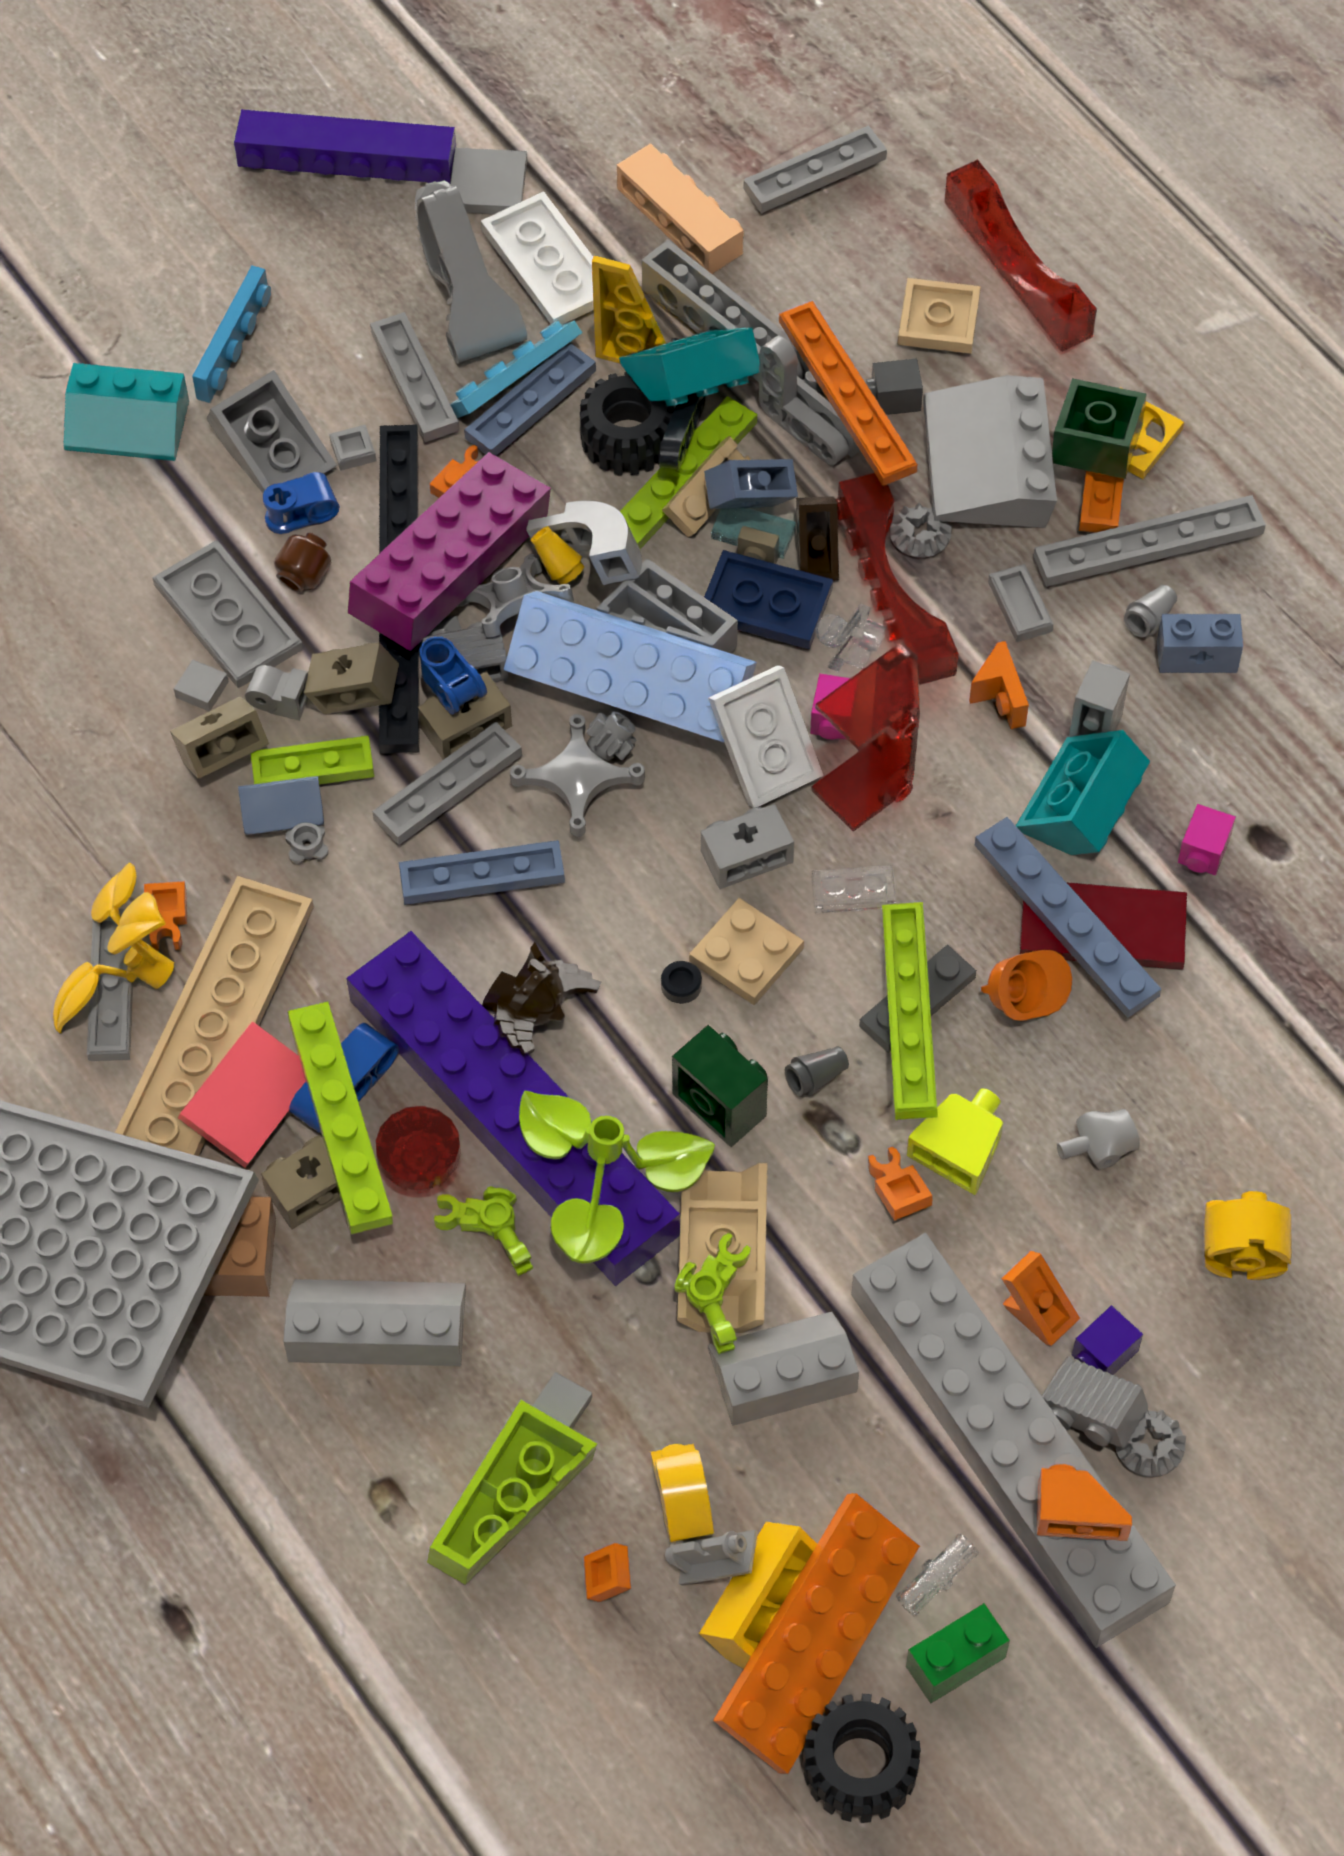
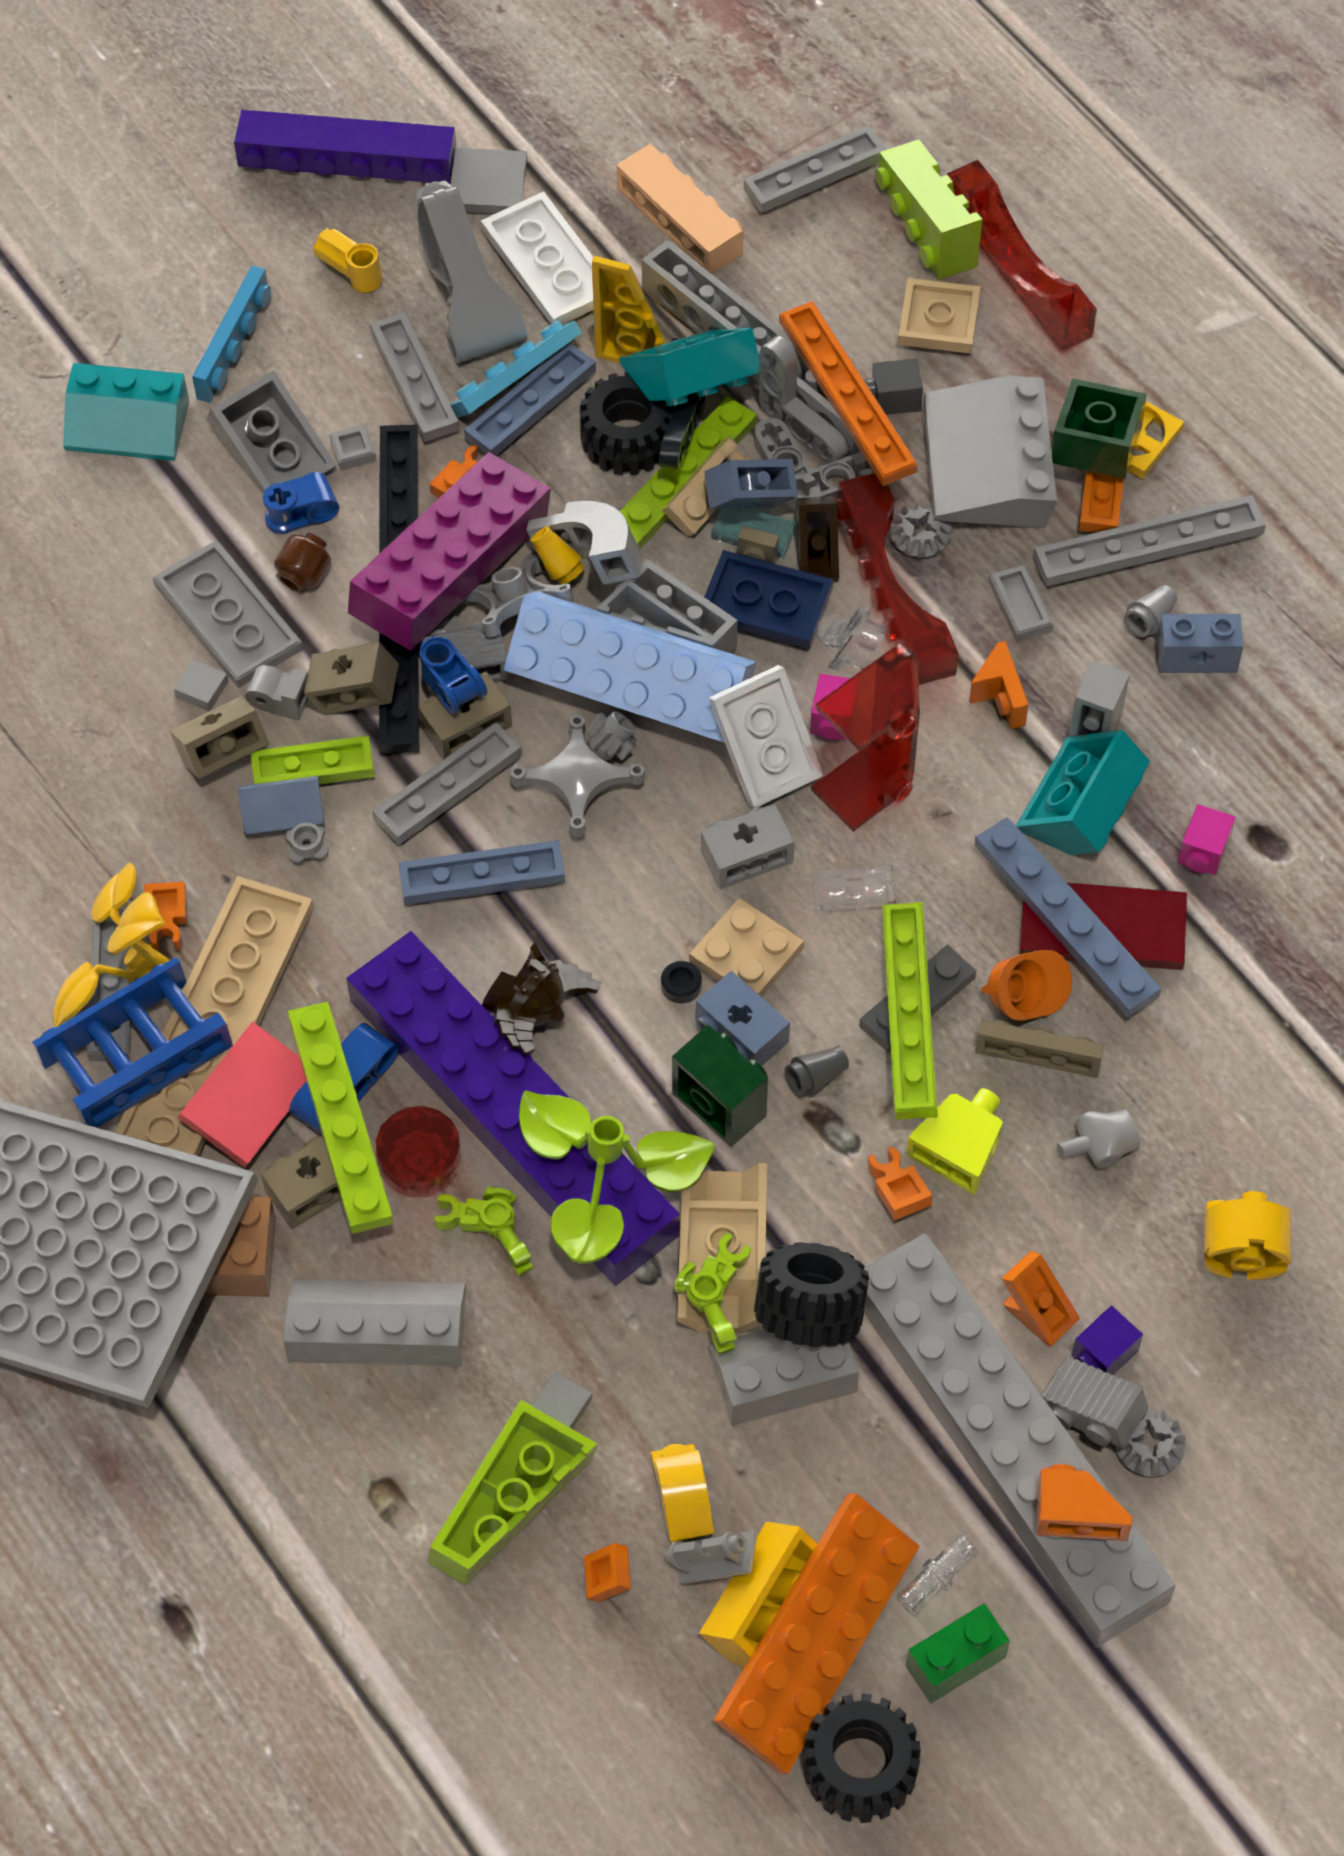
(150, 1073): none -> blue fence
(354, 260): none -> yellow piece
(744, 1017): none -> sand blue brick
(805, 476): none -> light grey beam
(811, 1294): none -> black tyre
(930, 209): none -> lime wedge
(1039, 1048): none -> dark tan plate

